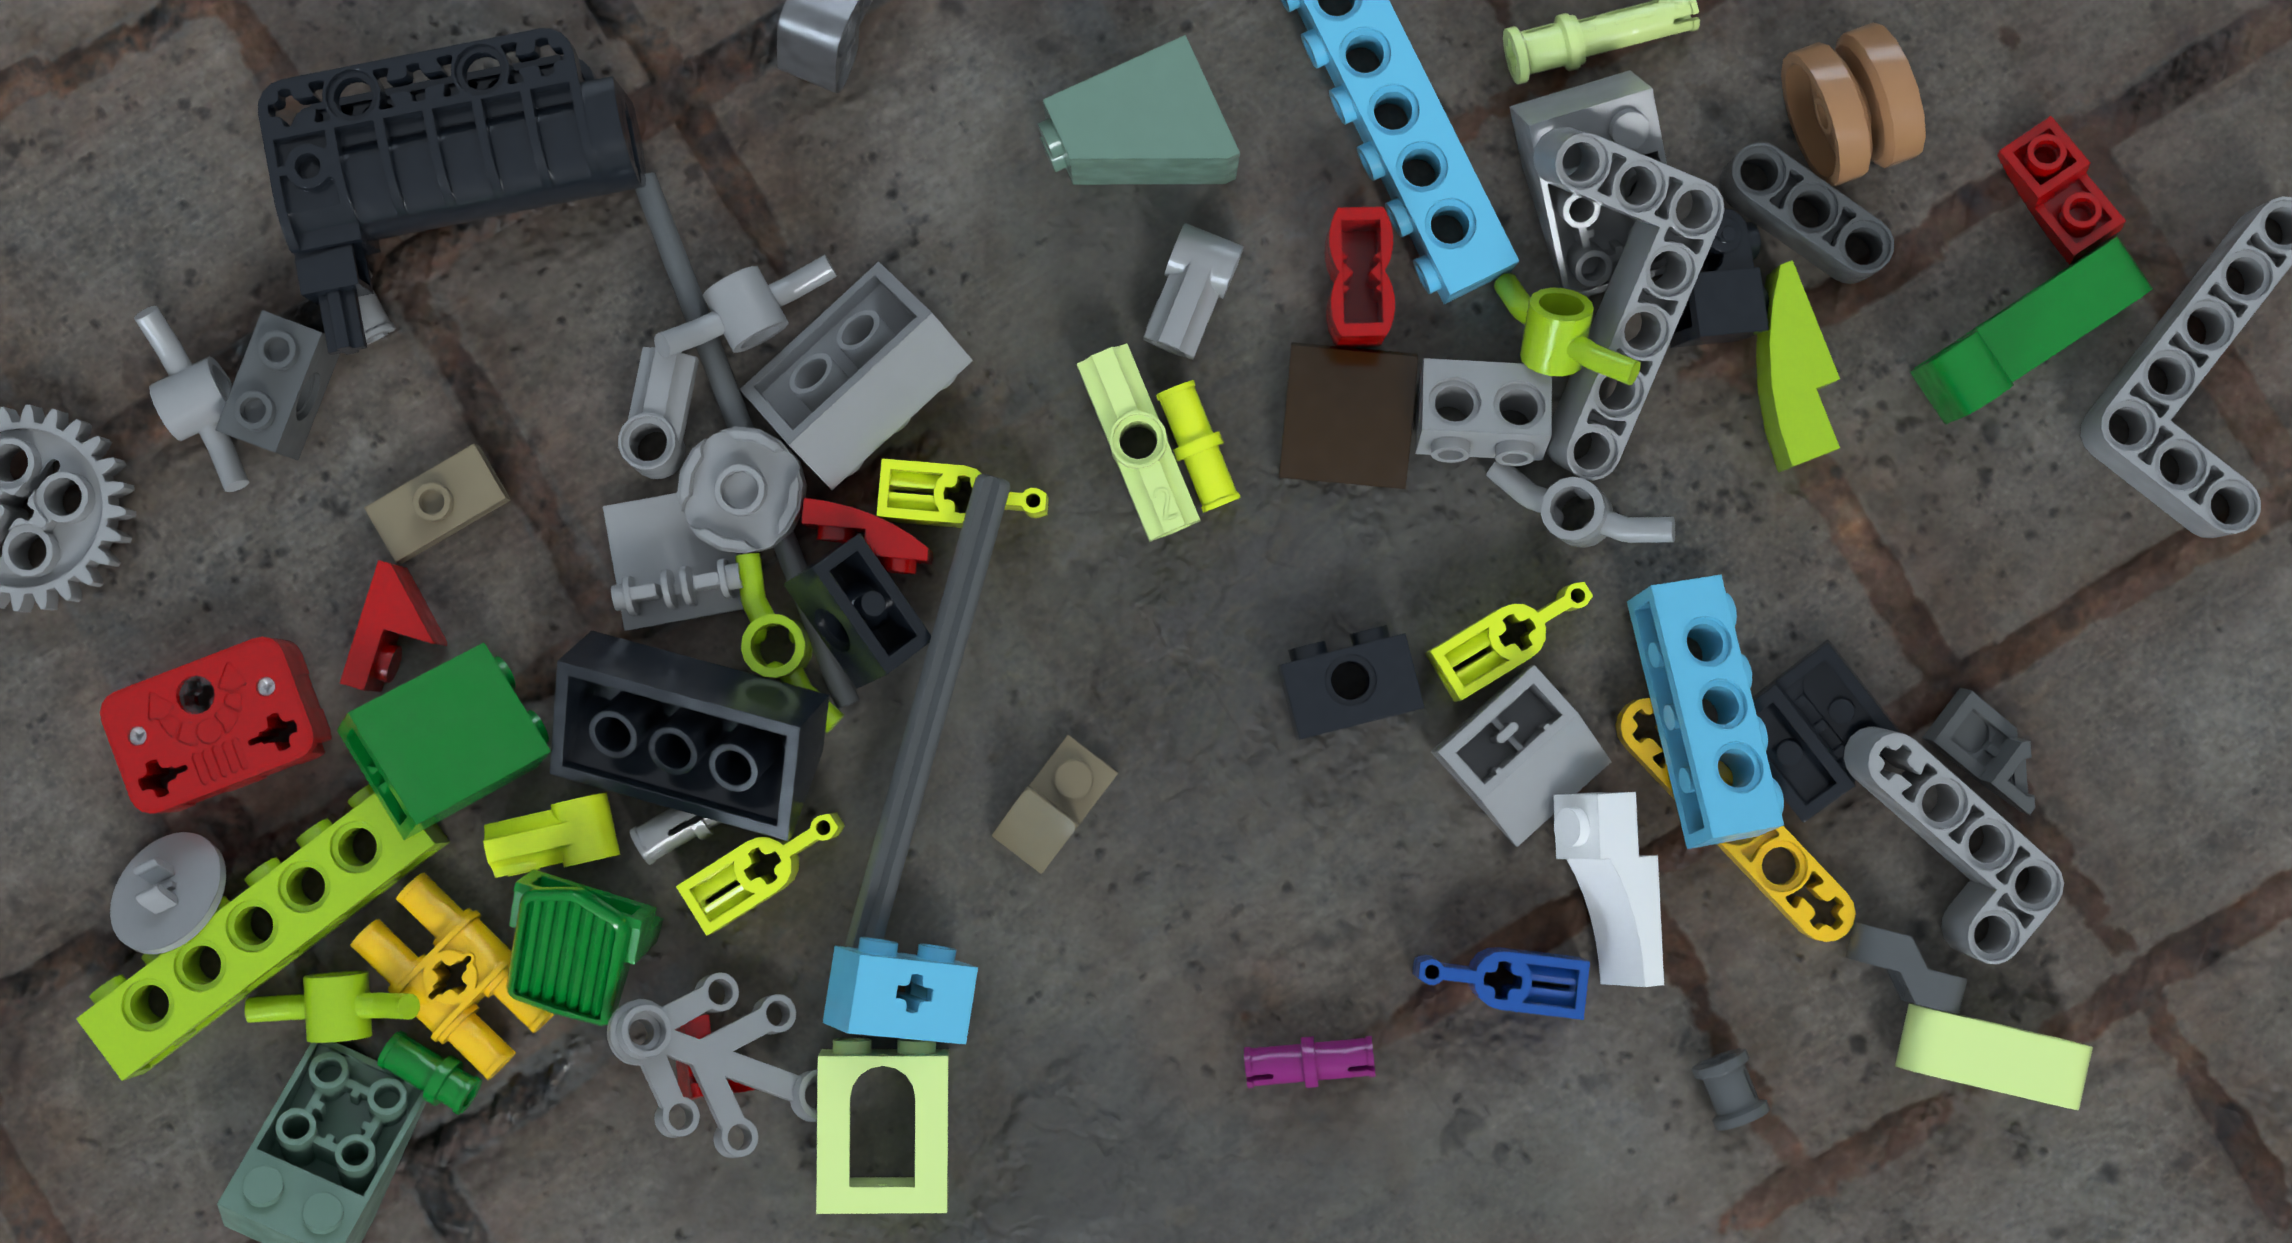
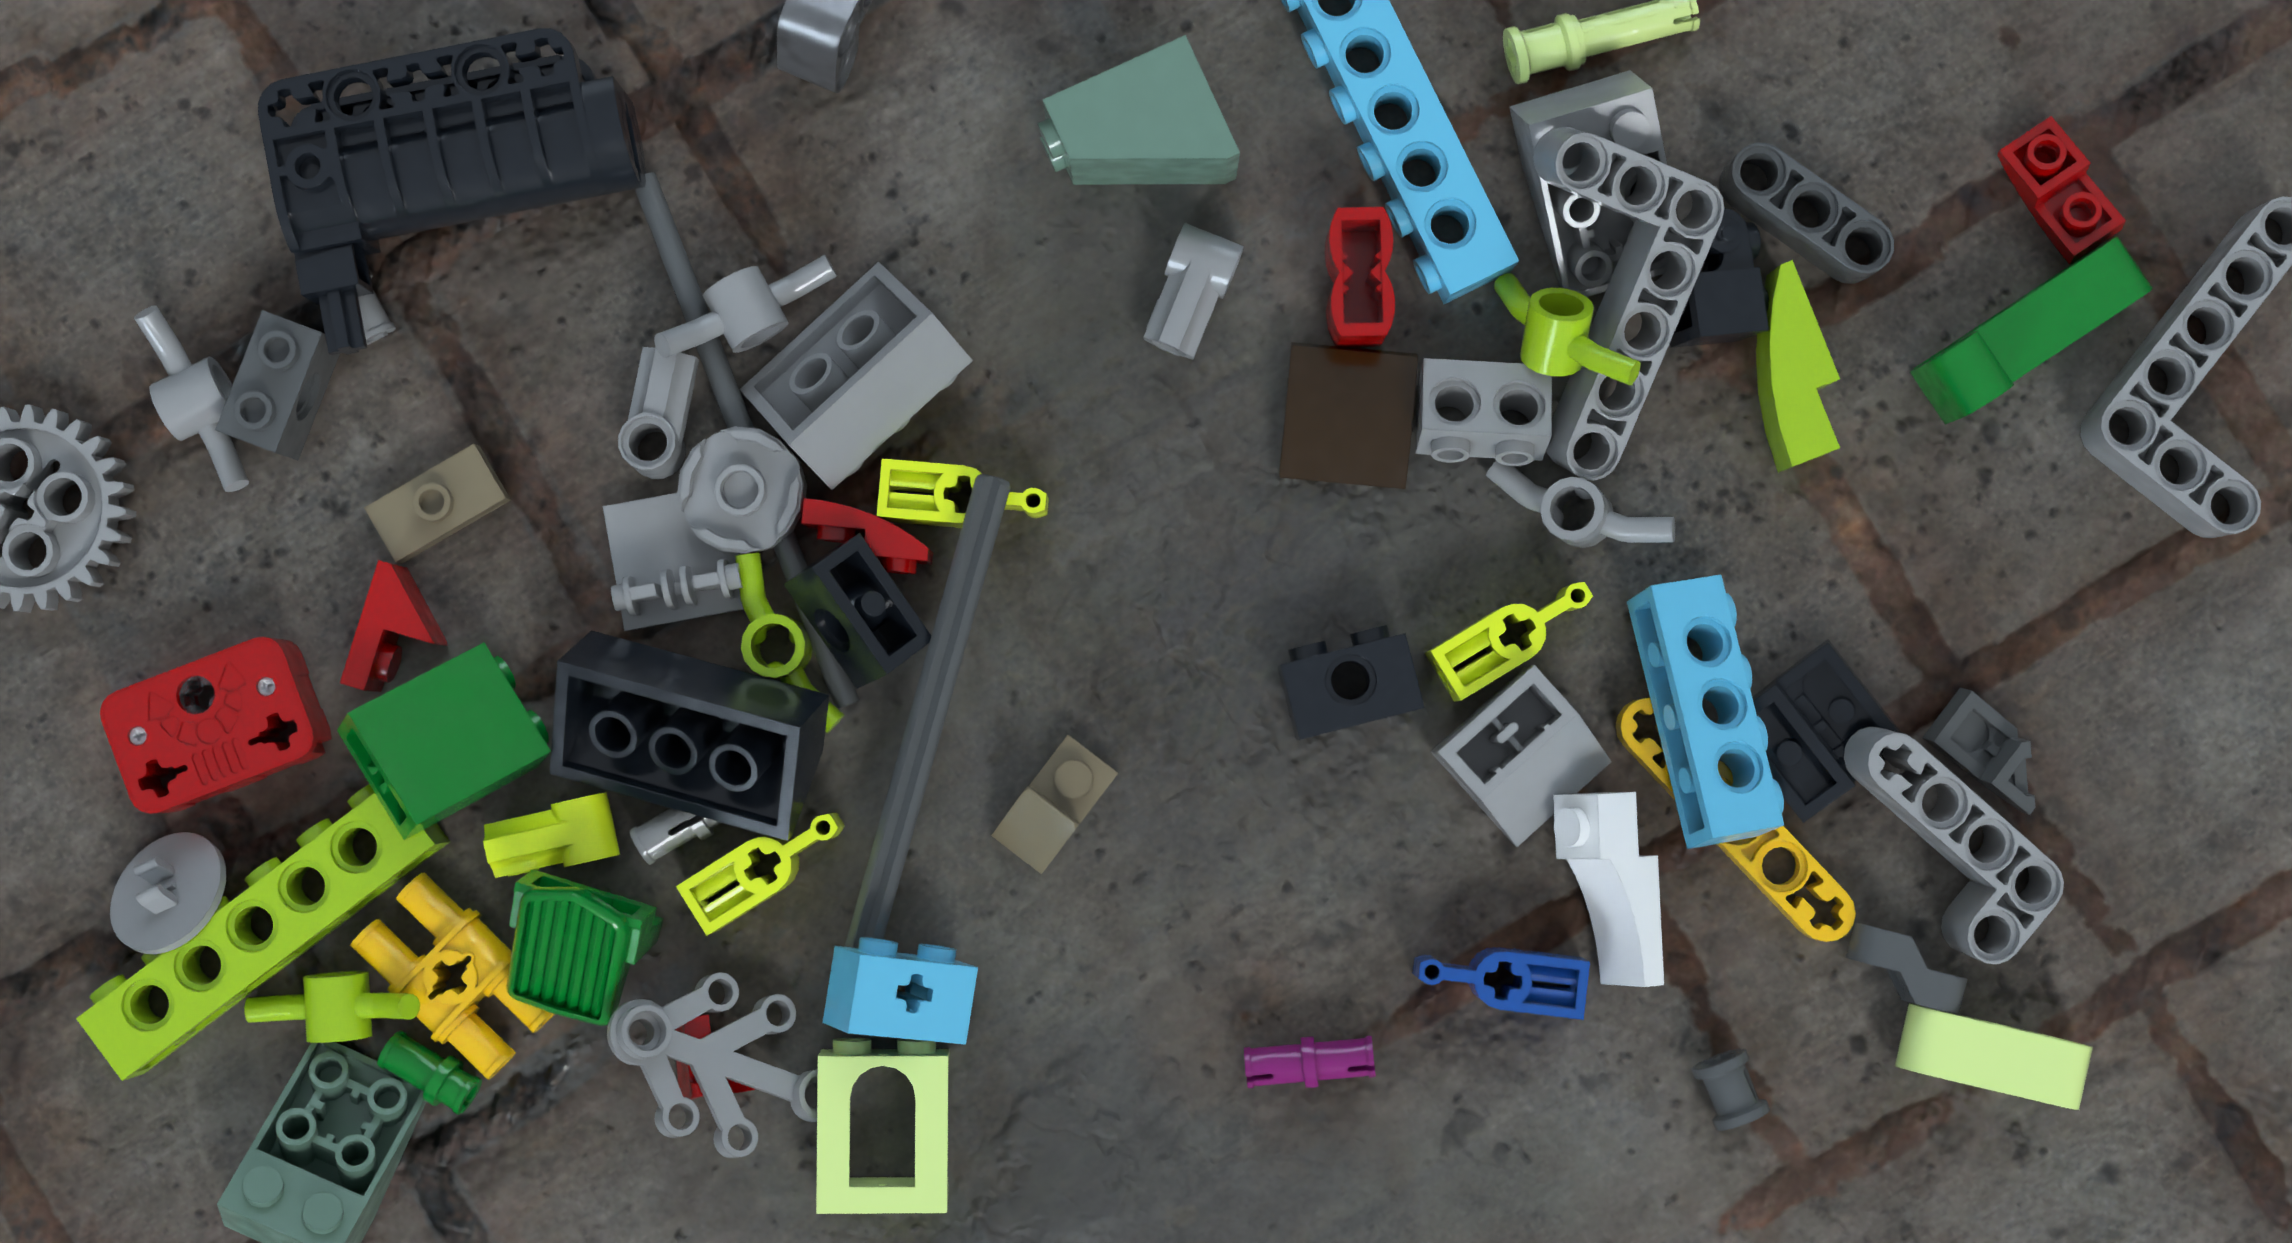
(1123, 404): yellowish green piece -> none
(1198, 446): neon yellow pin -> none
(1853, 104): medium nougat wheel -> none

